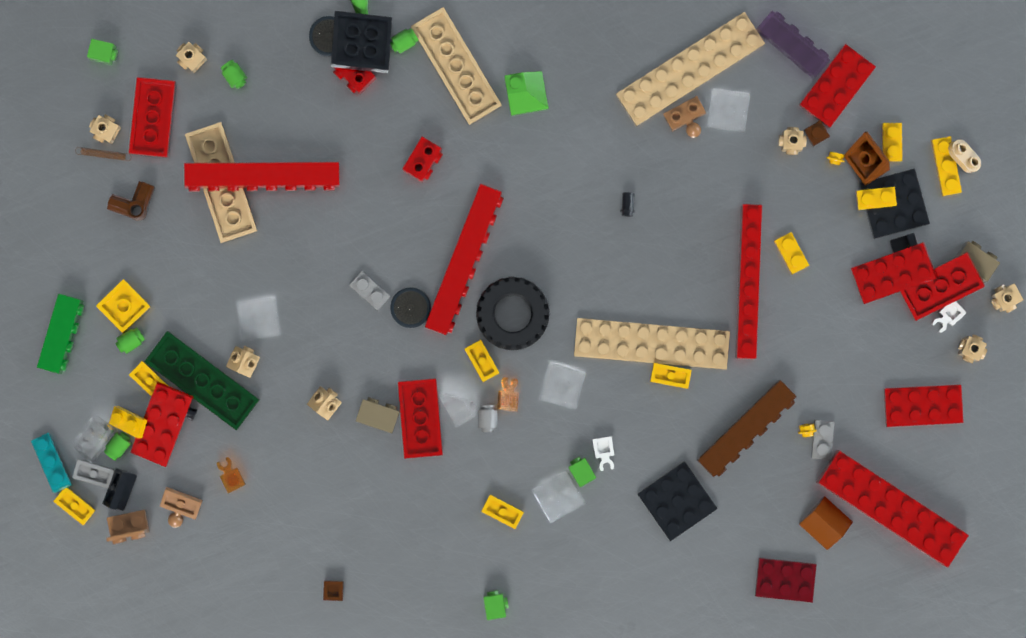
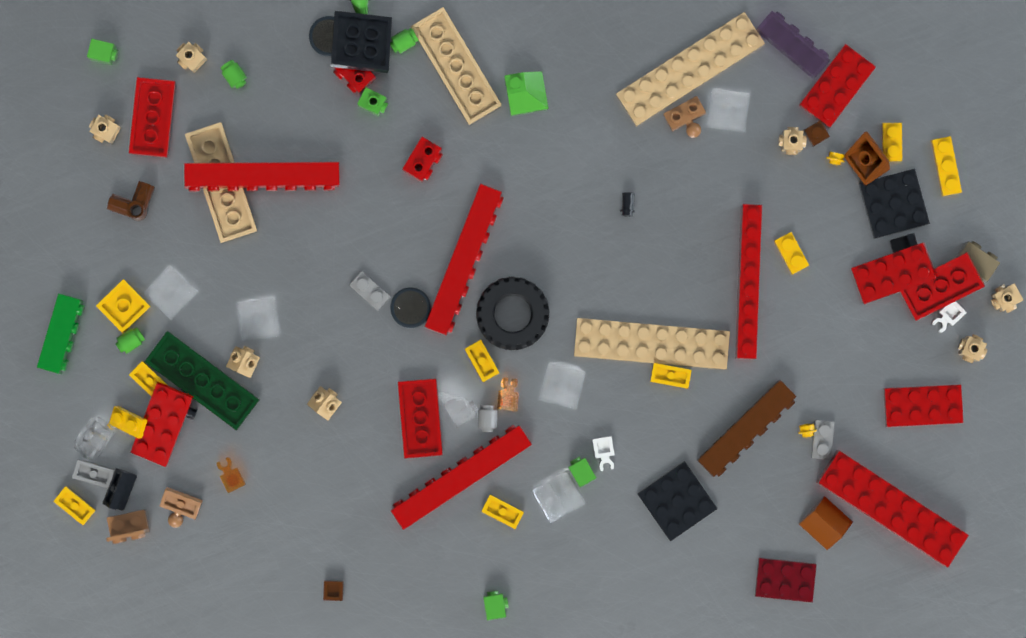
(51, 463): teal plate -> none
(99, 153): medium nougat piece -> none
(117, 445): bright green brick -> none
(170, 292): none -> clear plate
(372, 102): none -> bright green brick
(377, 415): dark tan brick -> none
(461, 477): none -> red brick
(876, 198): yellow plate -> none
(965, 157): tan plate -> none

